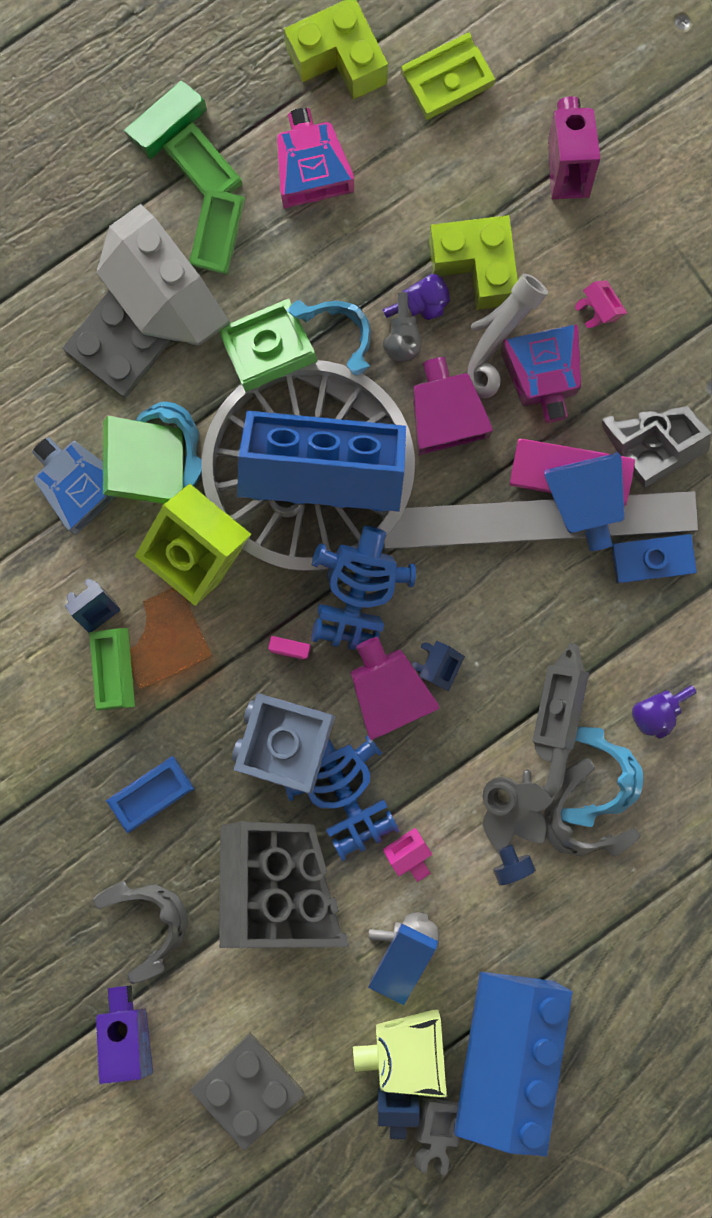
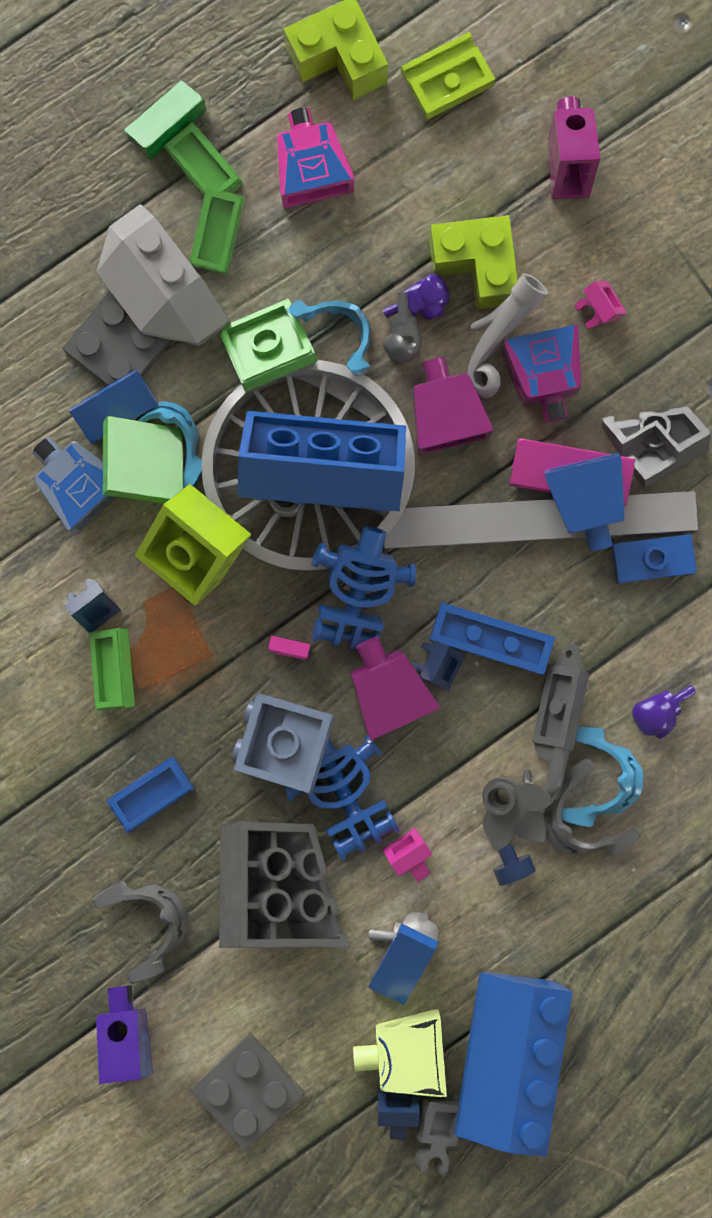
(122, 399): none -> blue tile
(492, 638): none -> blue plate

